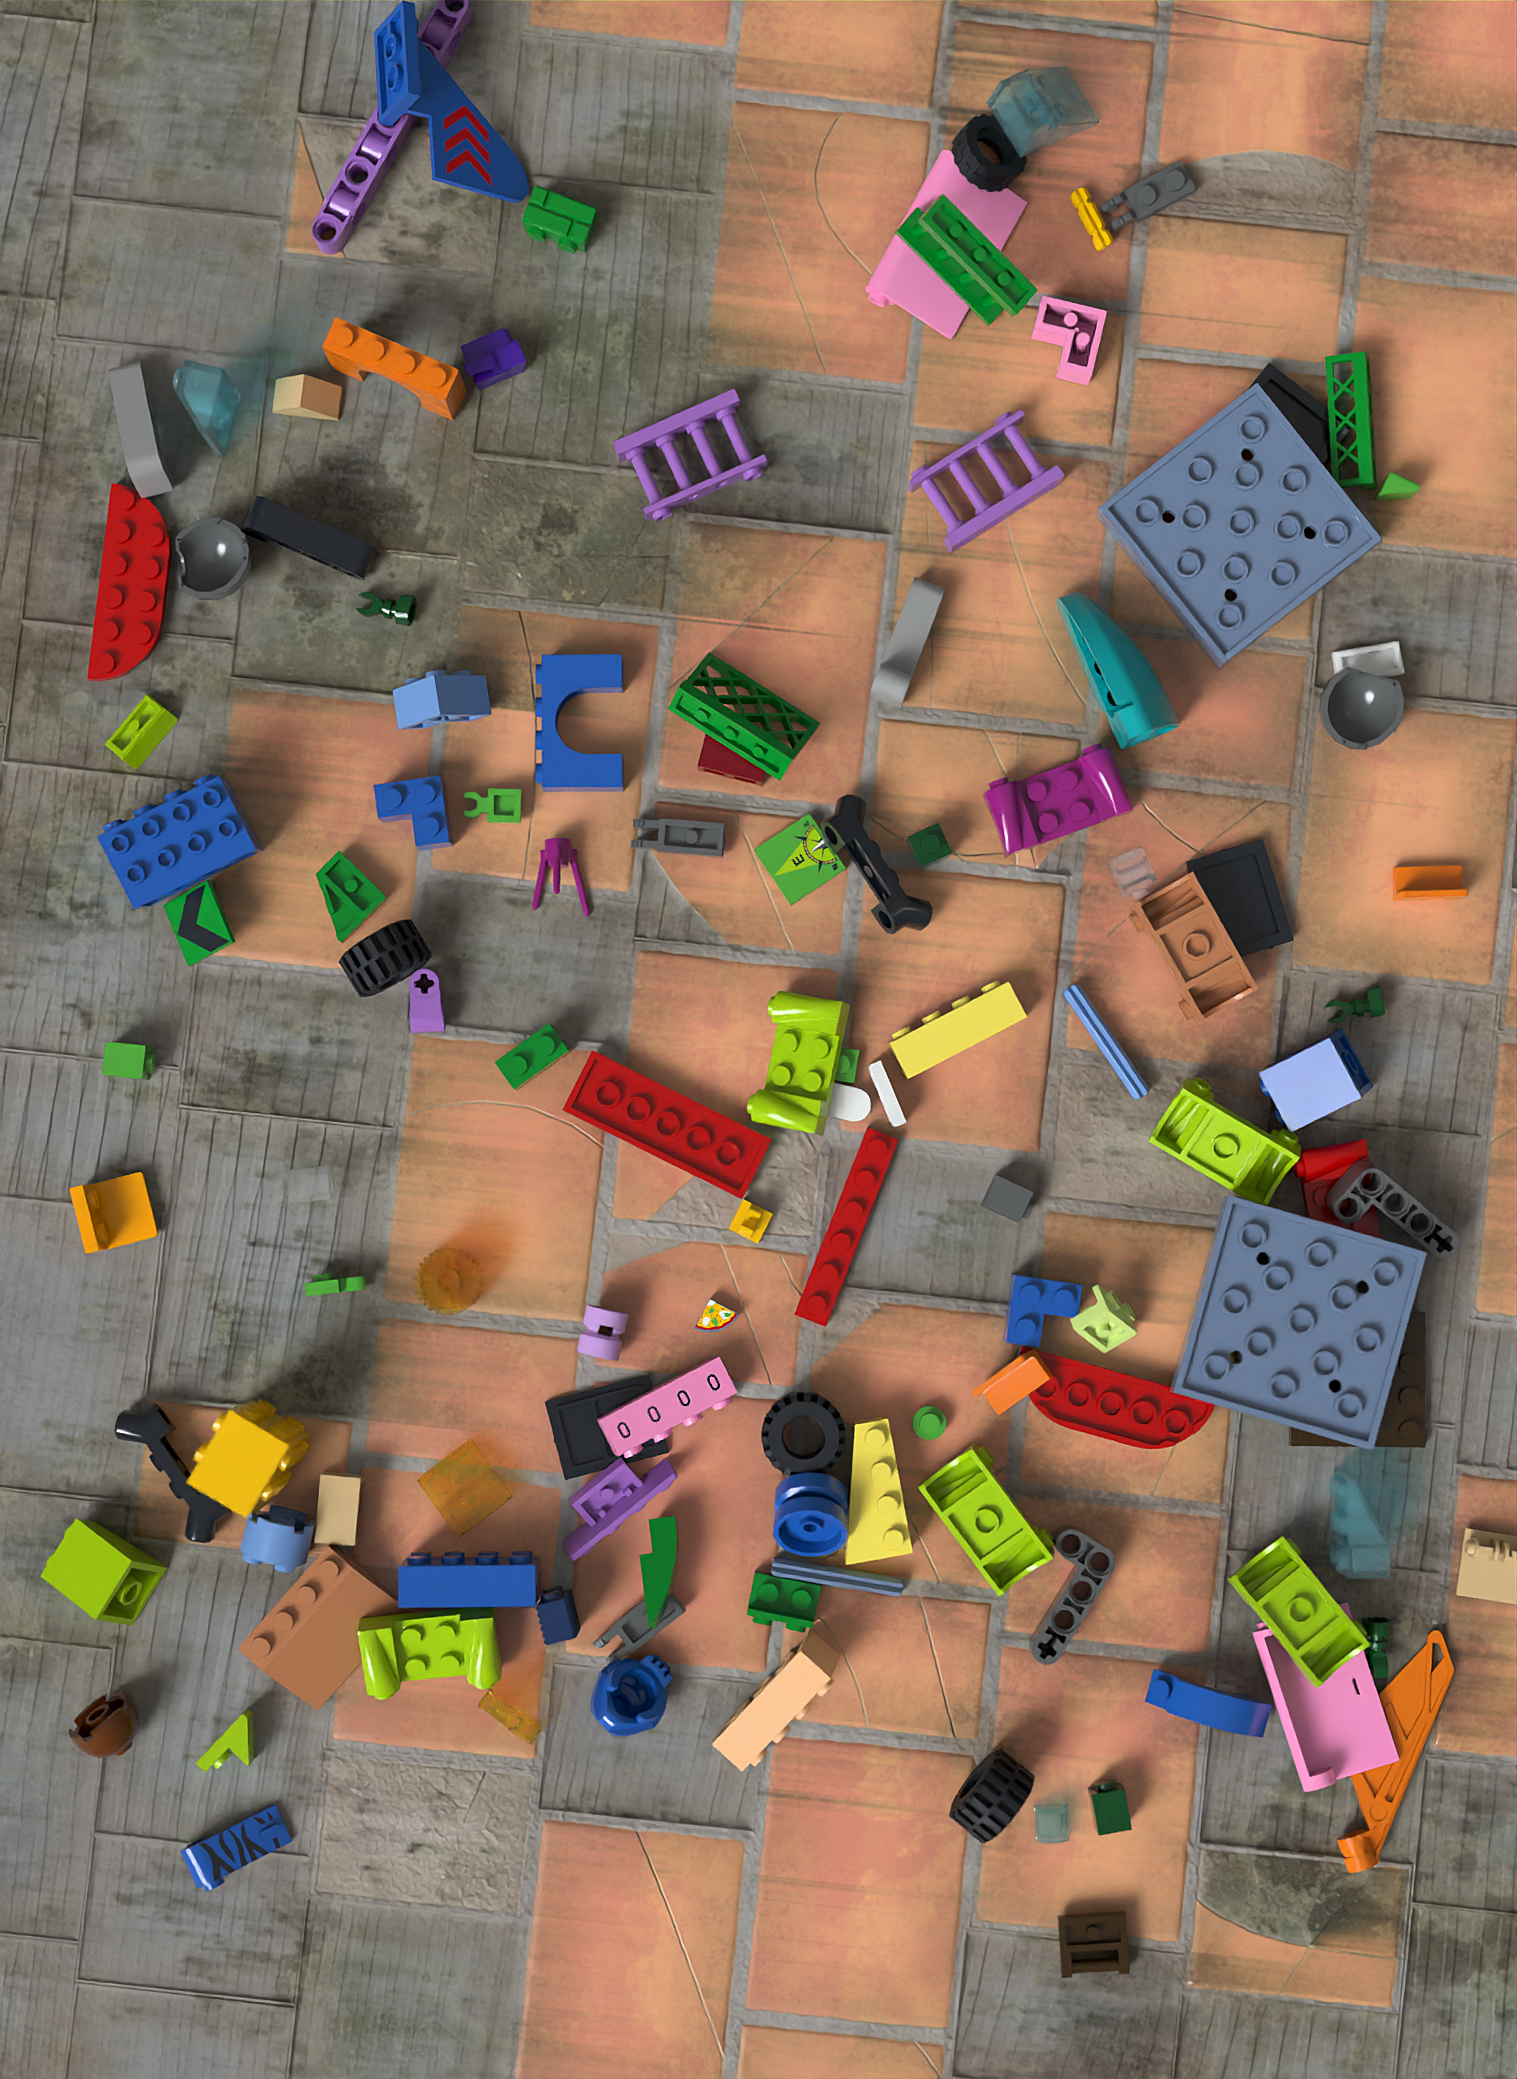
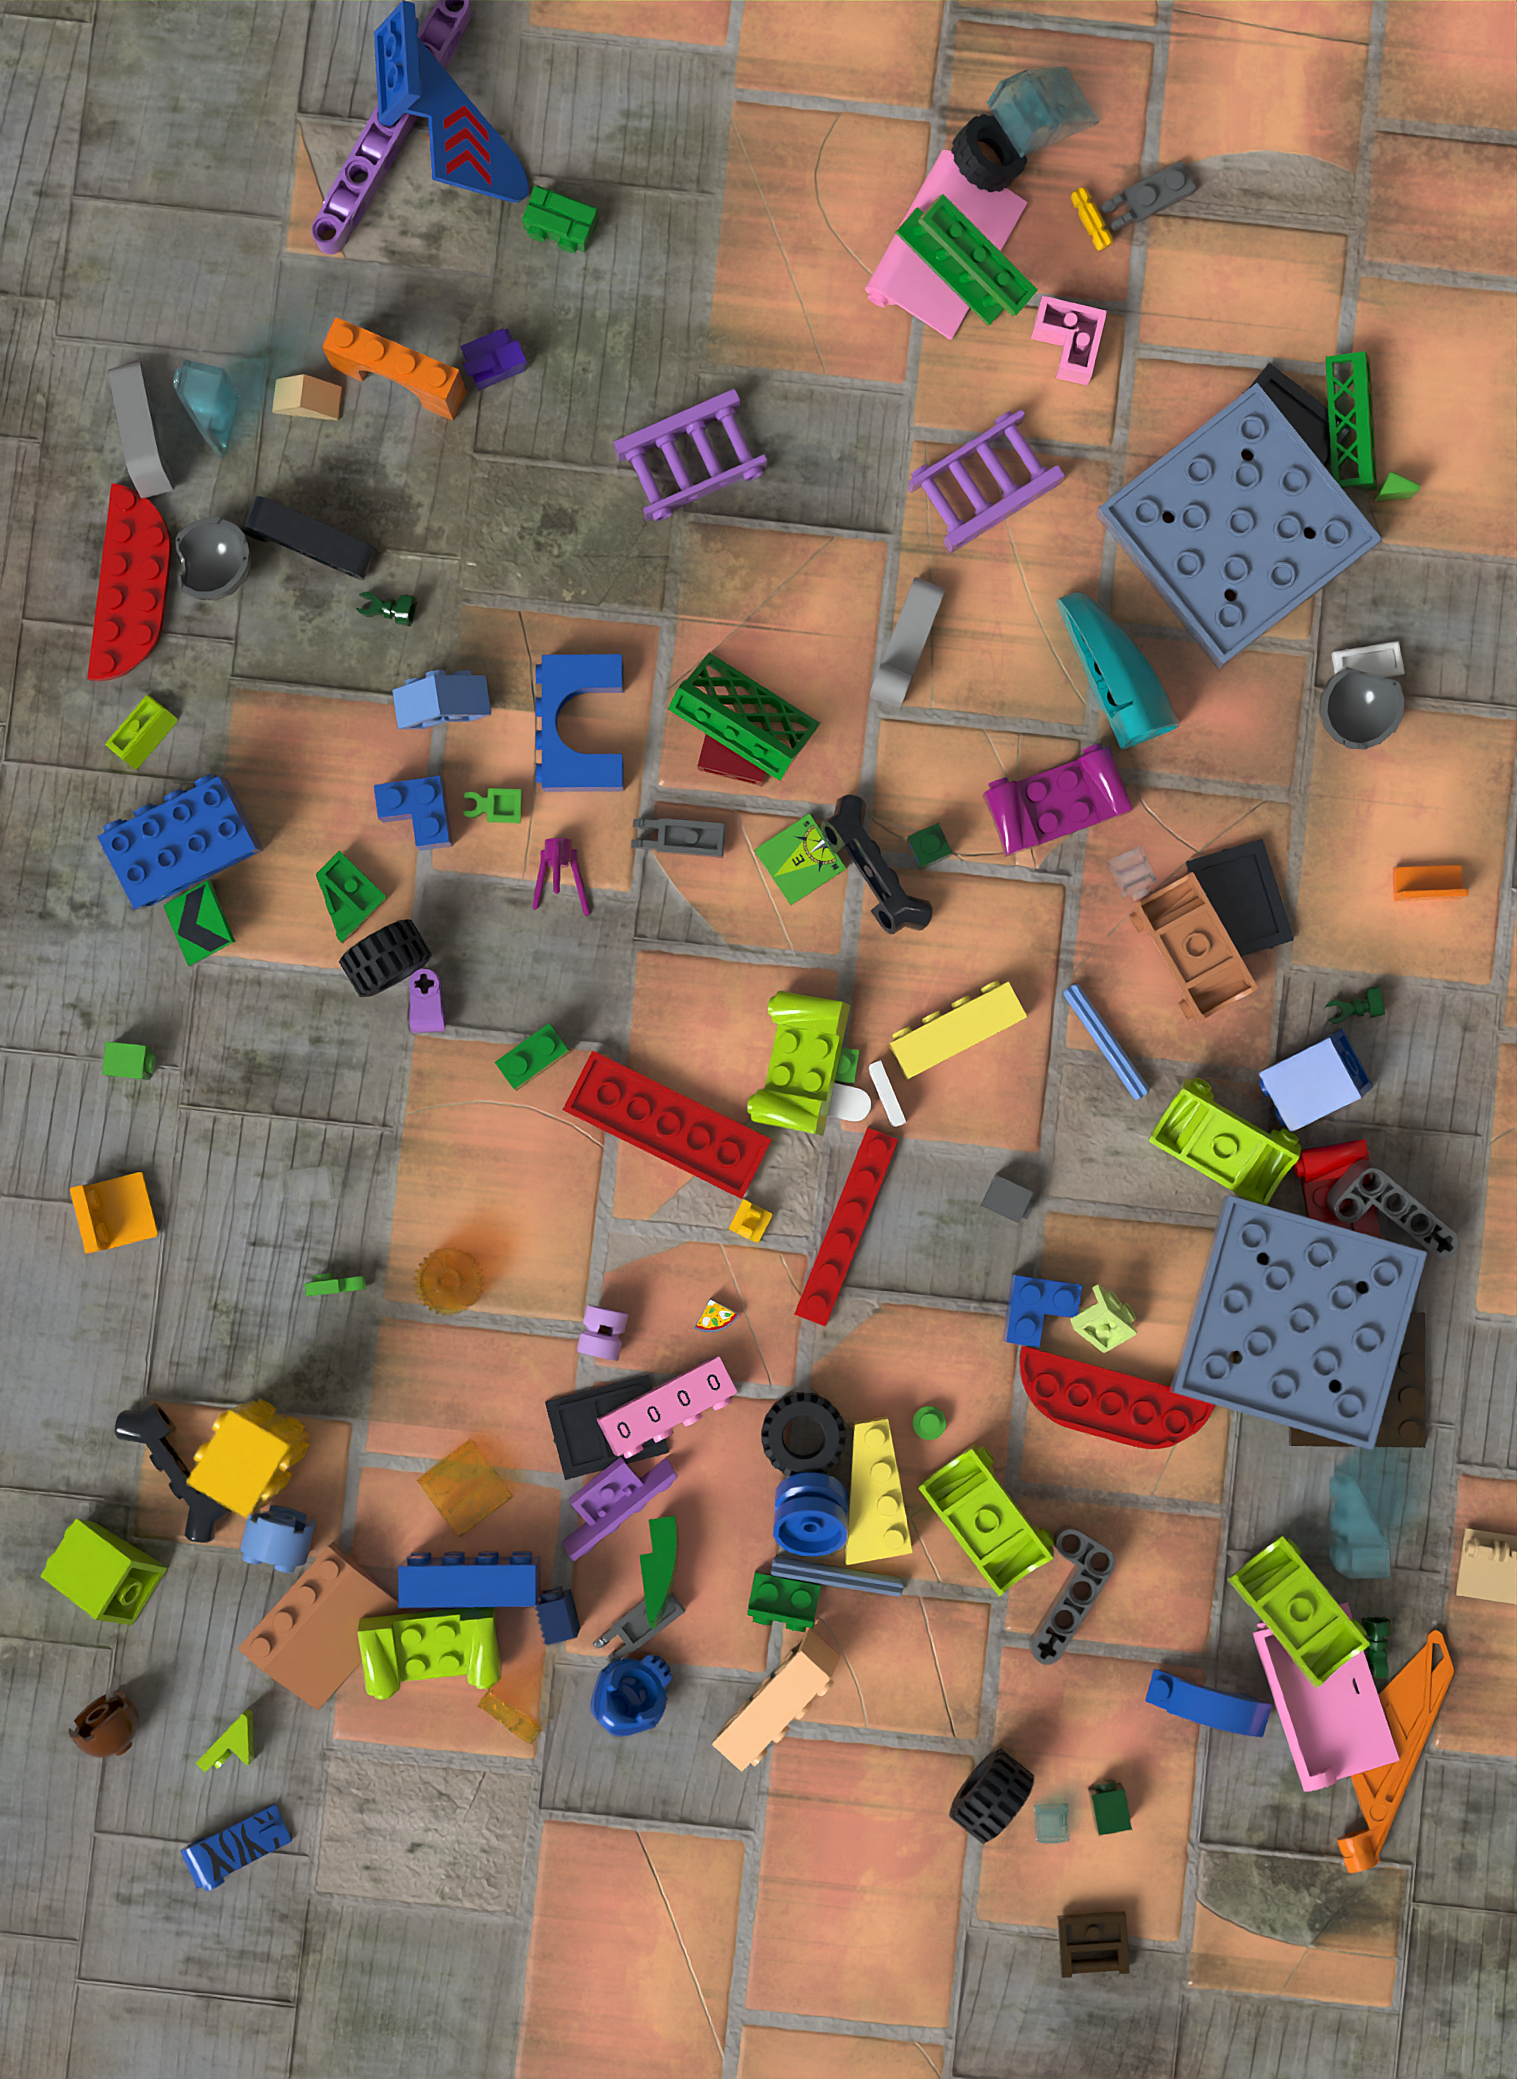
(338, 1508): tan panel -> none
(1014, 1382): orange panel -> none

